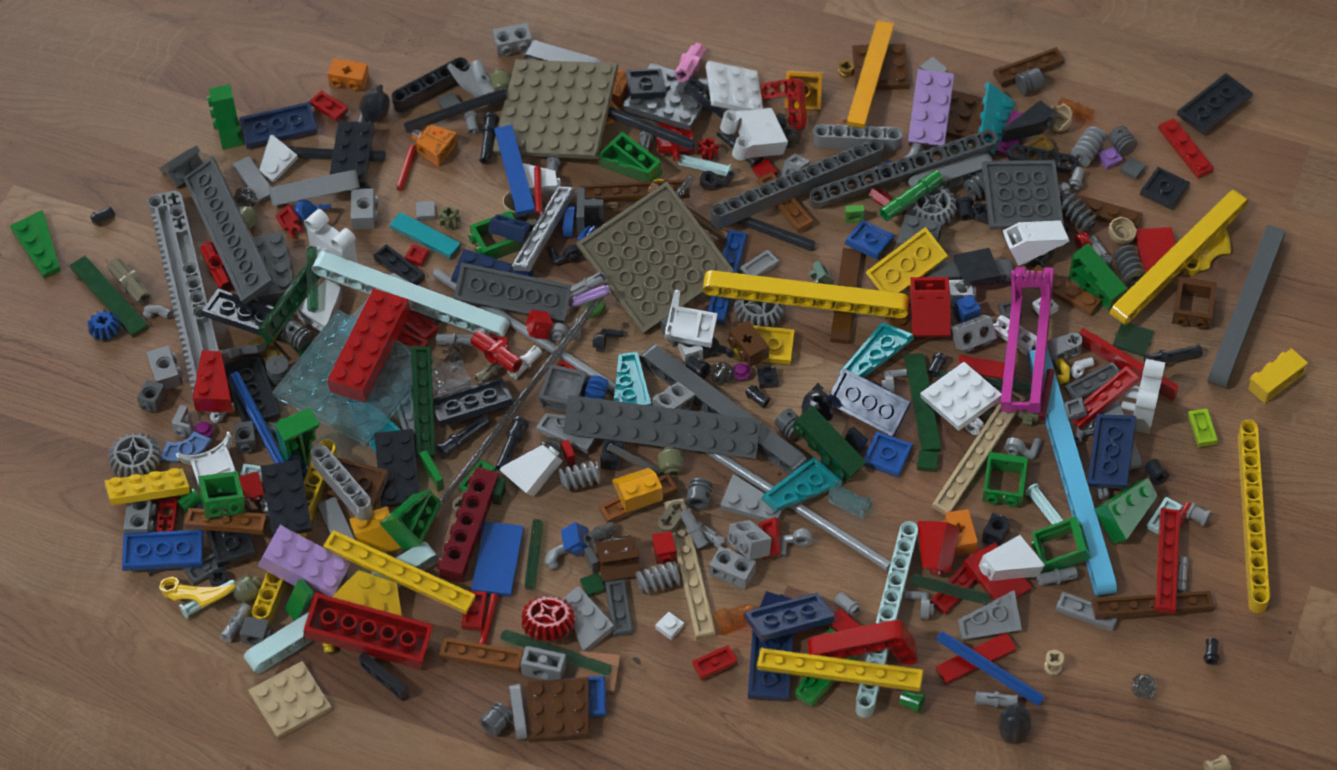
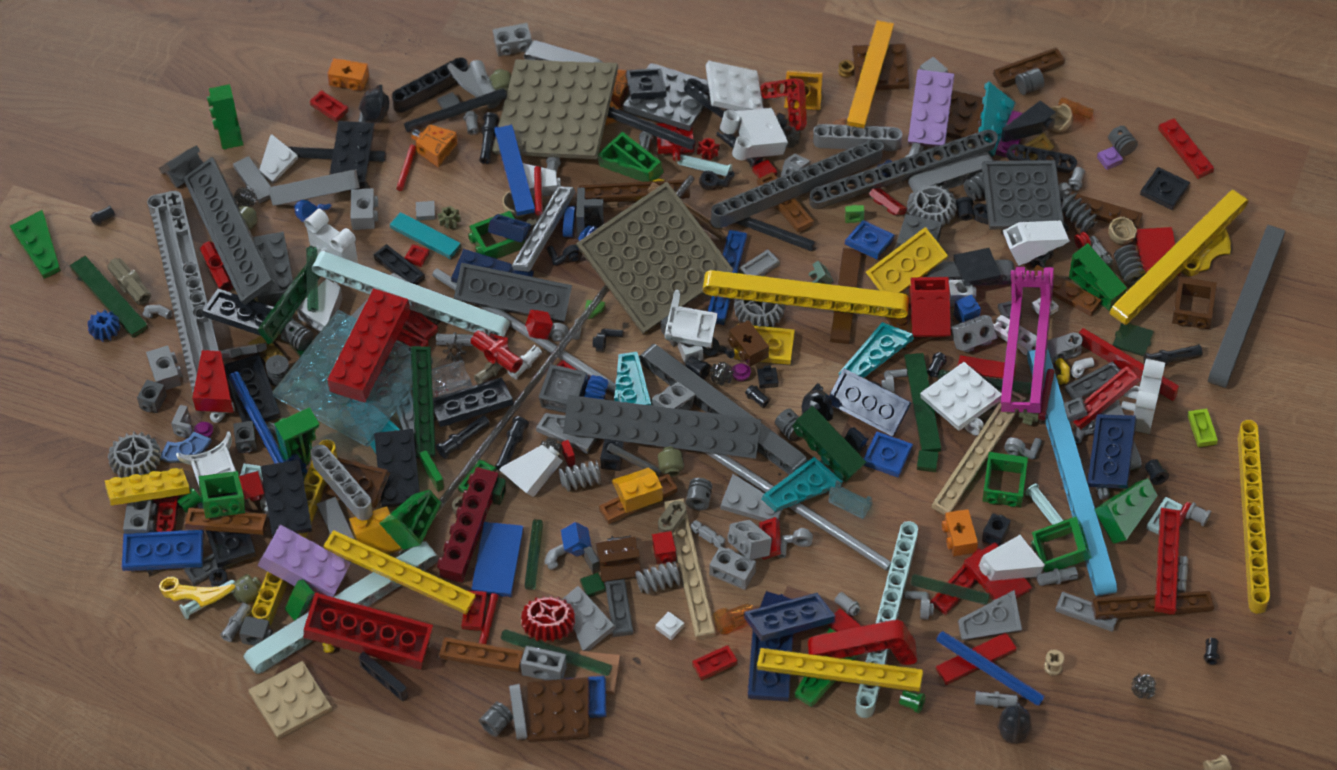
(281, 123): dark blue plate -> none
(288, 220): red plate -> none
(371, 592): yellow wing -> none
(588, 283): light grey axle -> none
(589, 296): lavender axle -> none
(599, 533): dark grey pin -> none
(690, 62): bright pink piece -> none
(693, 528): light grey pin -> none
(911, 195): green piece -> none
(937, 545): red slope -> none
(1088, 145): light grey piece -> none
(1132, 168): dark grey tile -> none
(1214, 104): black plate -> none
(1277, 375): yellow brick -> none

